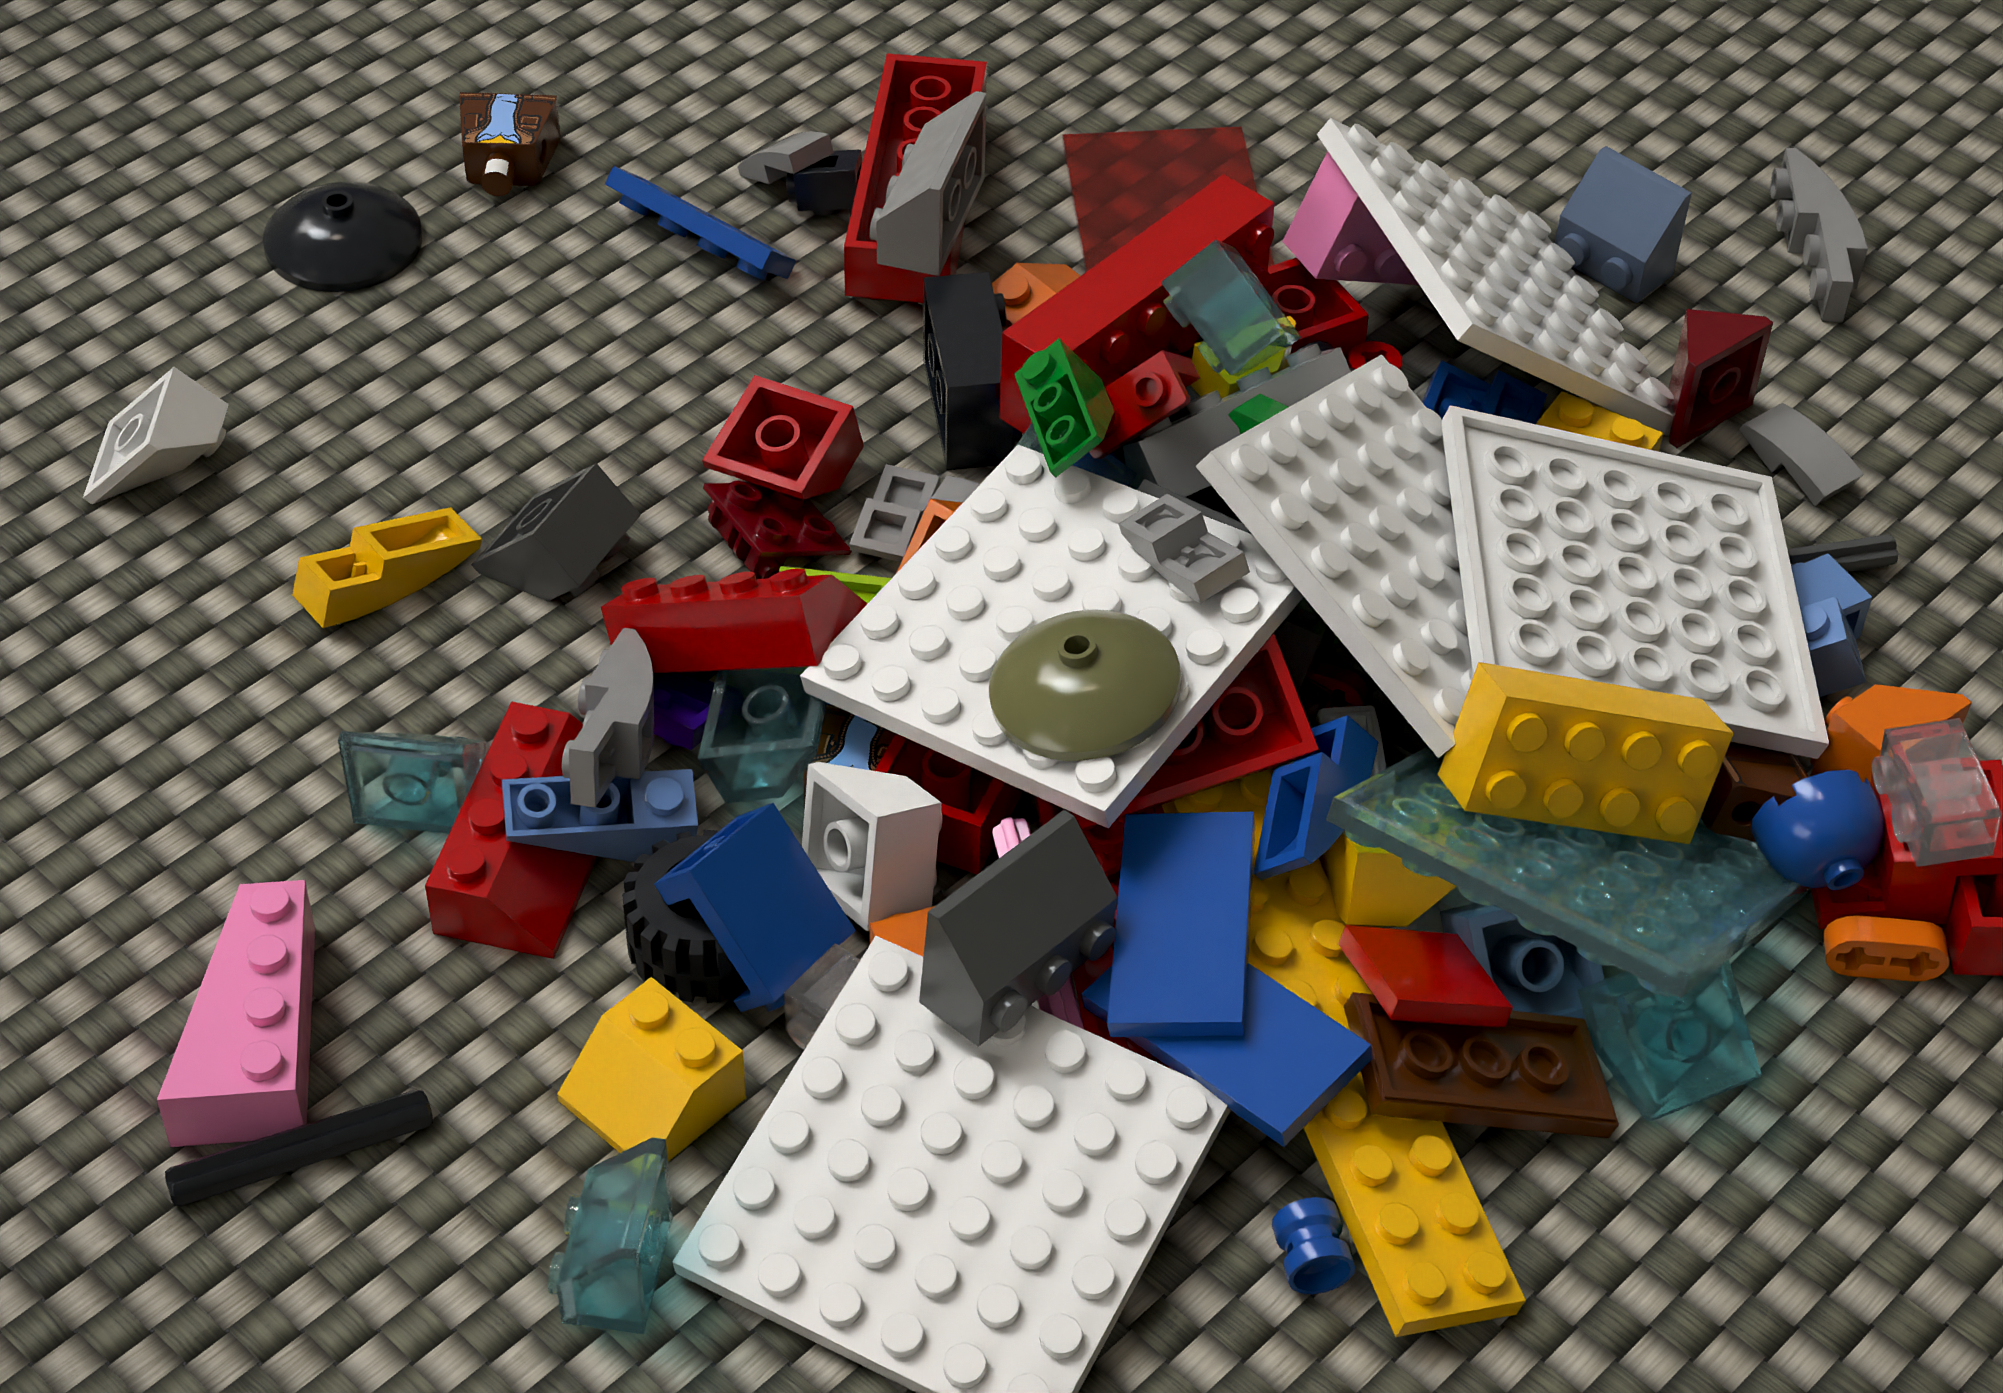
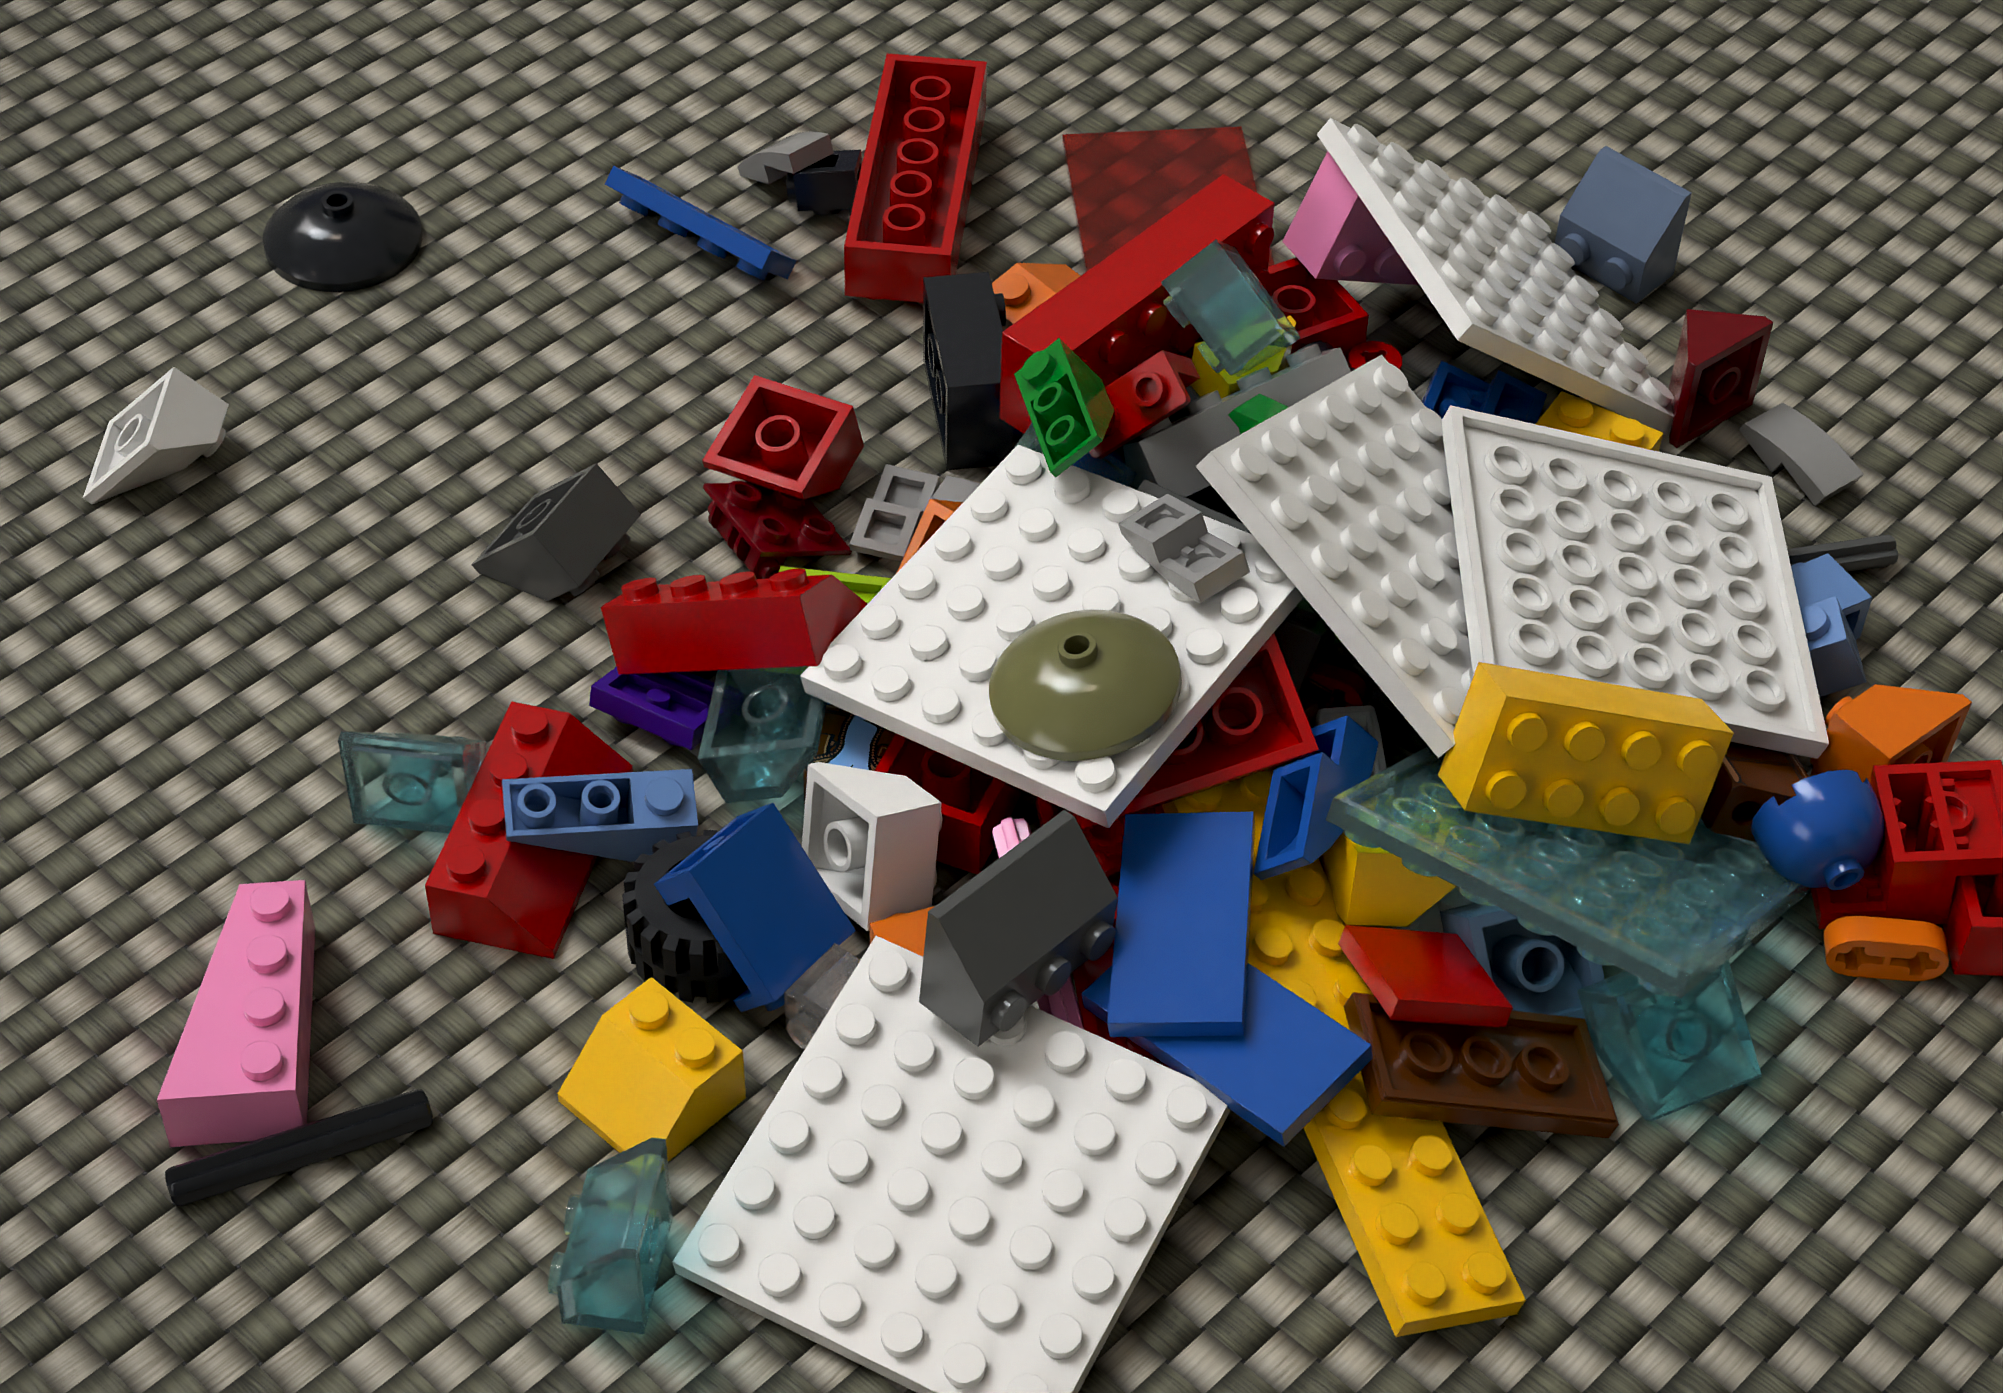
(382, 565): yellow slope -> none
(507, 138): reddish brown torso -> none
(617, 721): light grey slope -> none
(933, 190): light grey slope -> none
(1311, 1238): blue wheel -> none
(1821, 228): light grey slope -> none
(1937, 792): clear brick -> none

